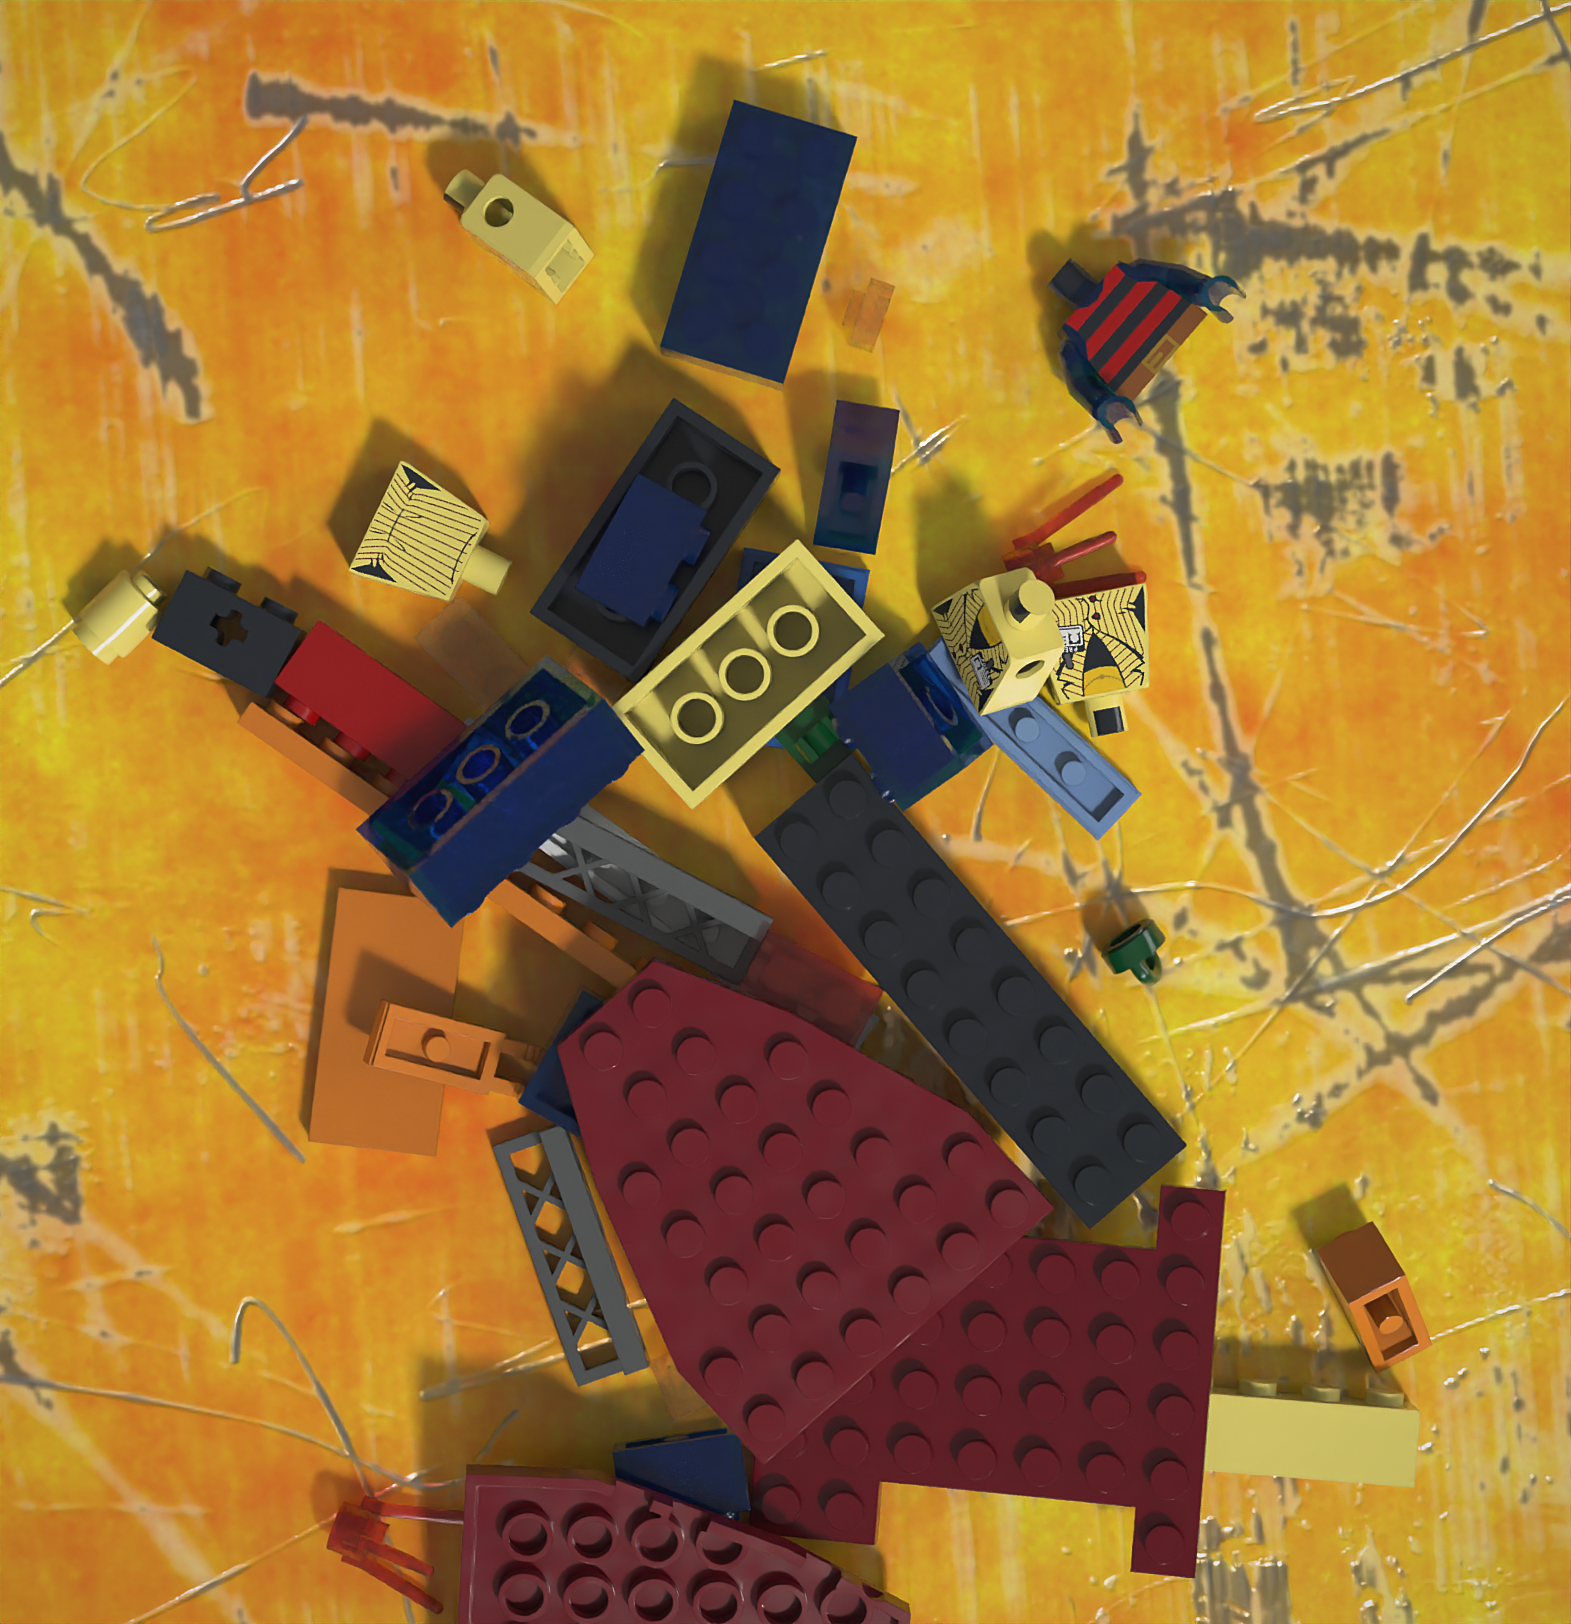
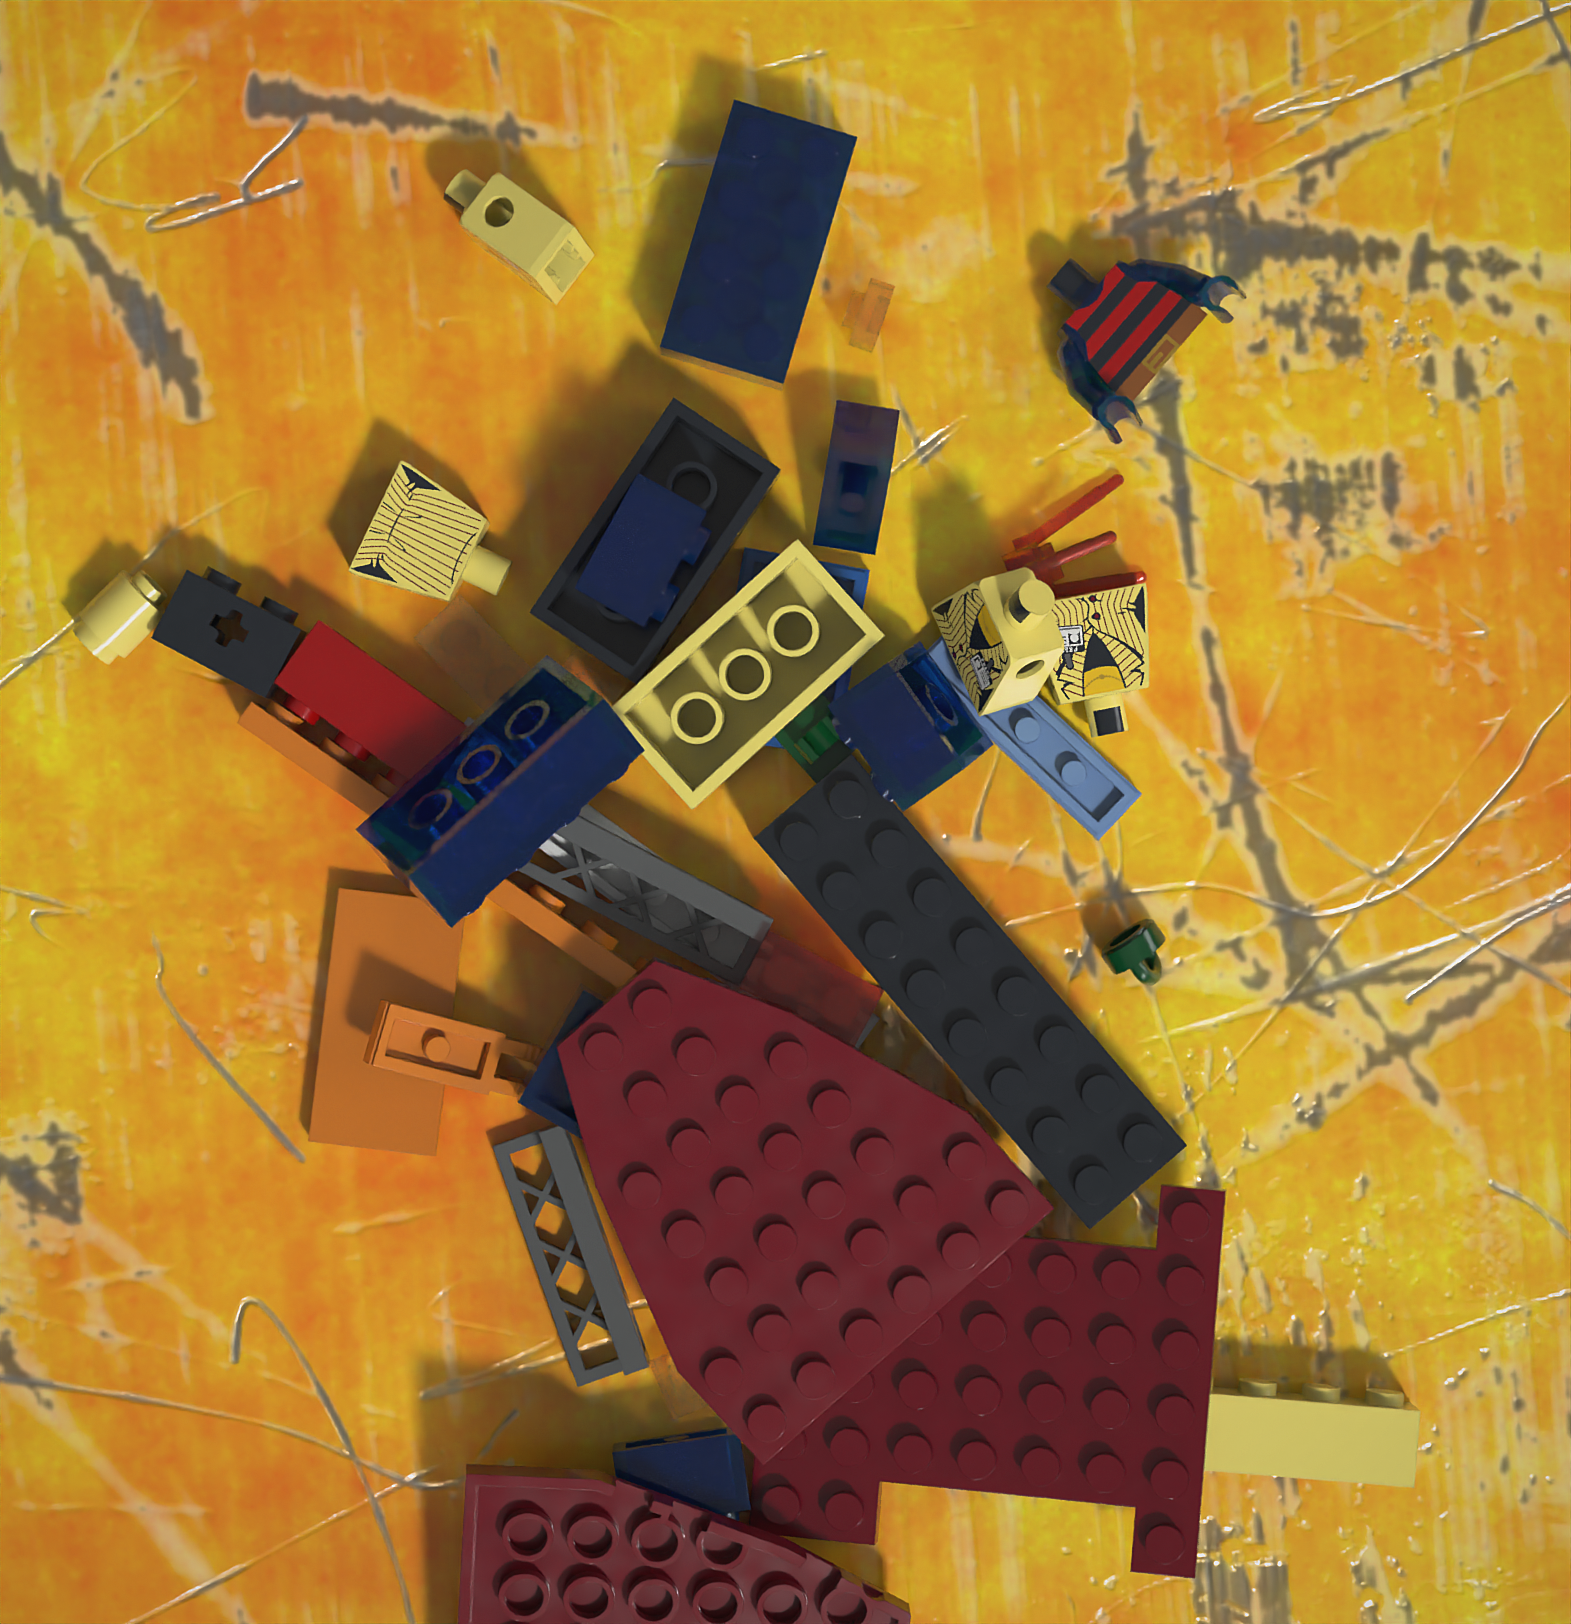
(362, 1539): clear red plant -> none
(1374, 1296): orange slope -> none

